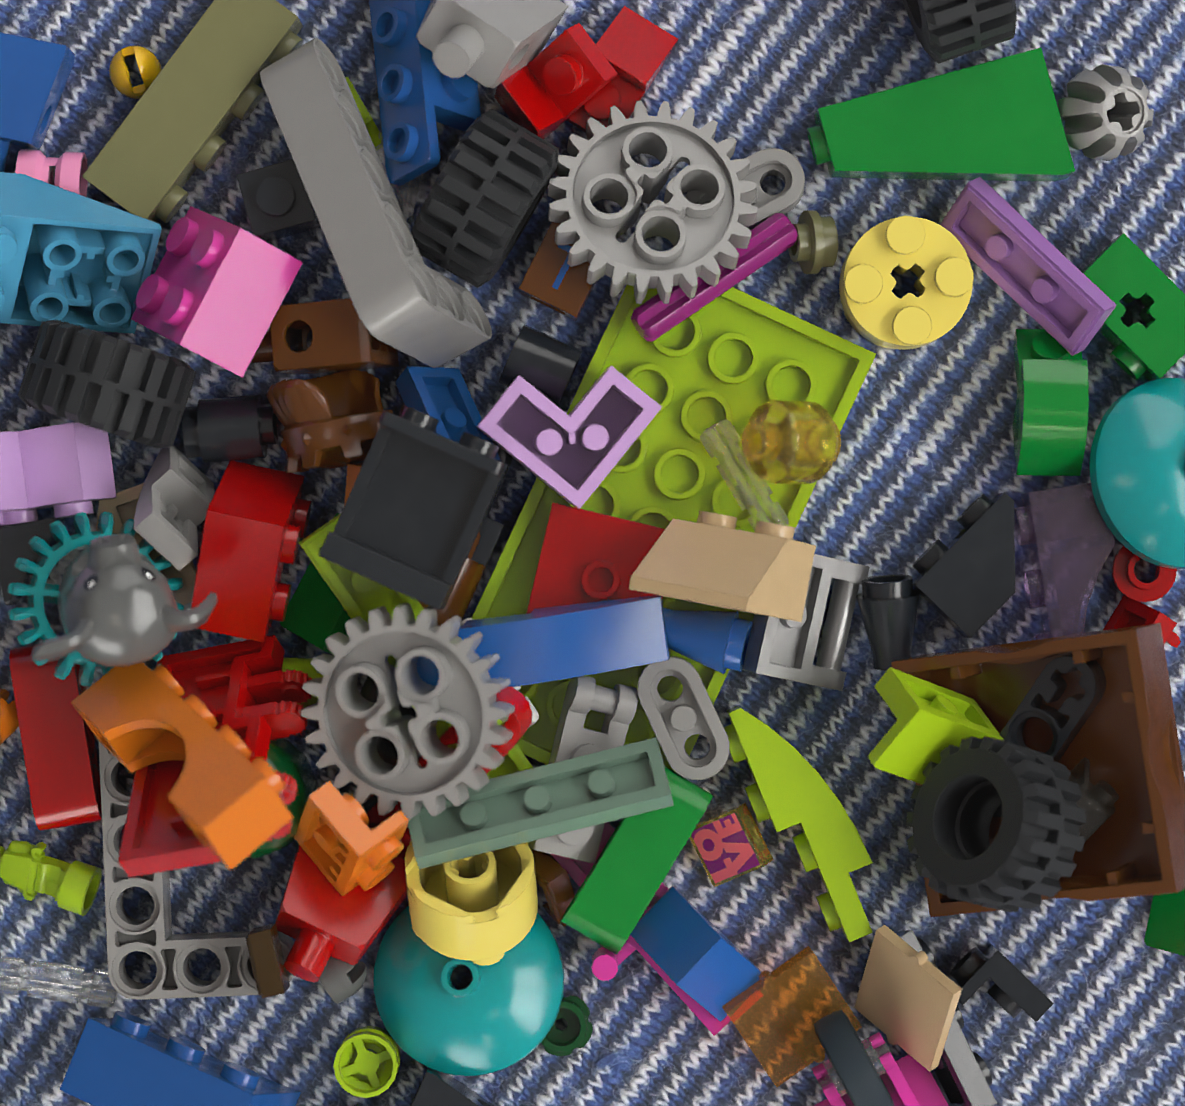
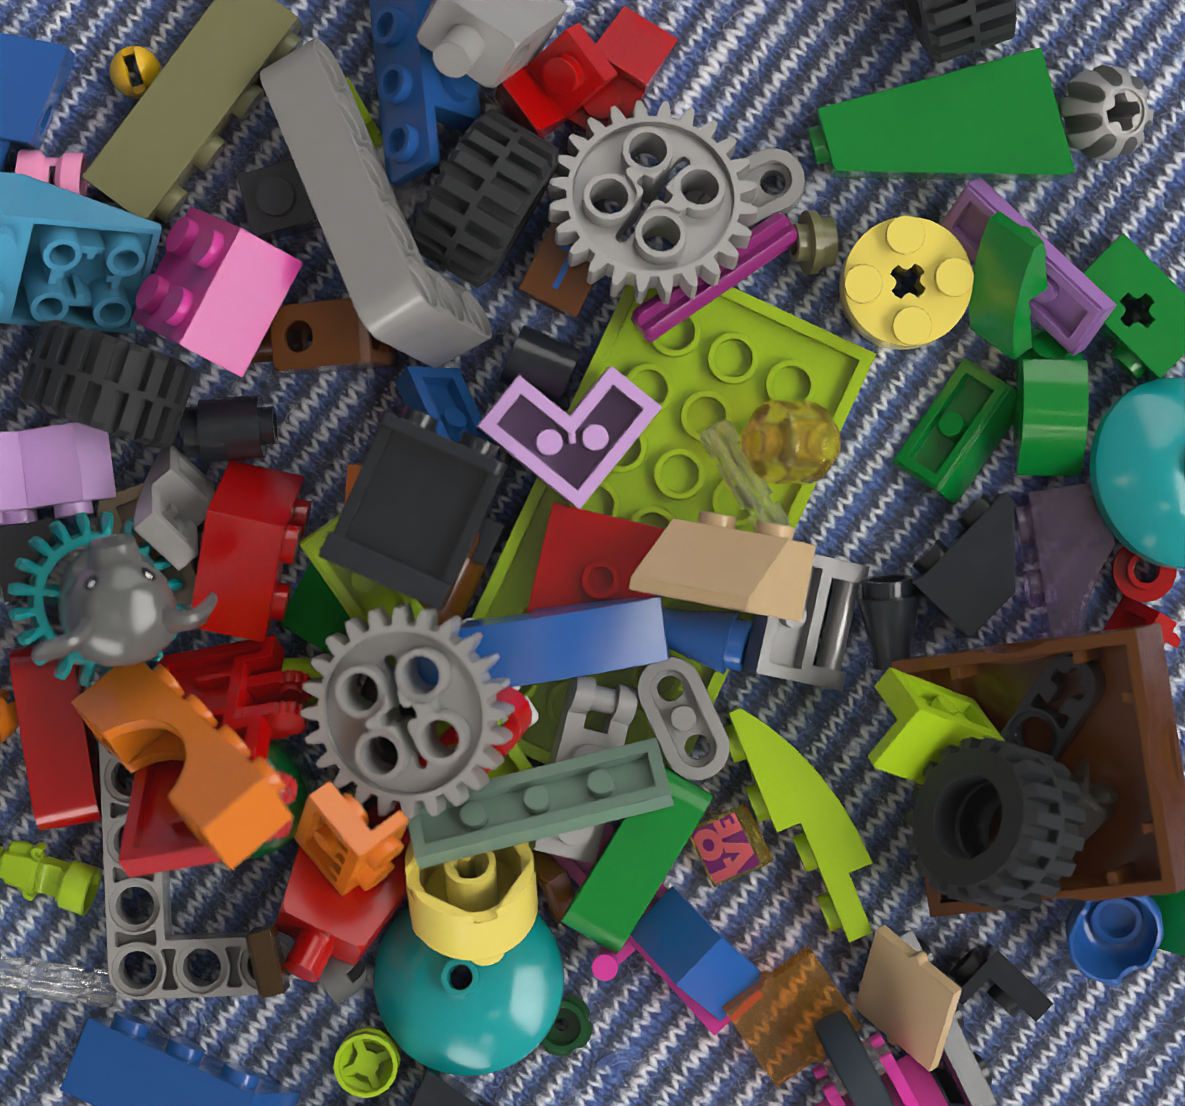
(327, 418): reddish brown hair -> none
(959, 431): none -> green slope
(1006, 277): none -> green slope
(1113, 936): none -> blue hair

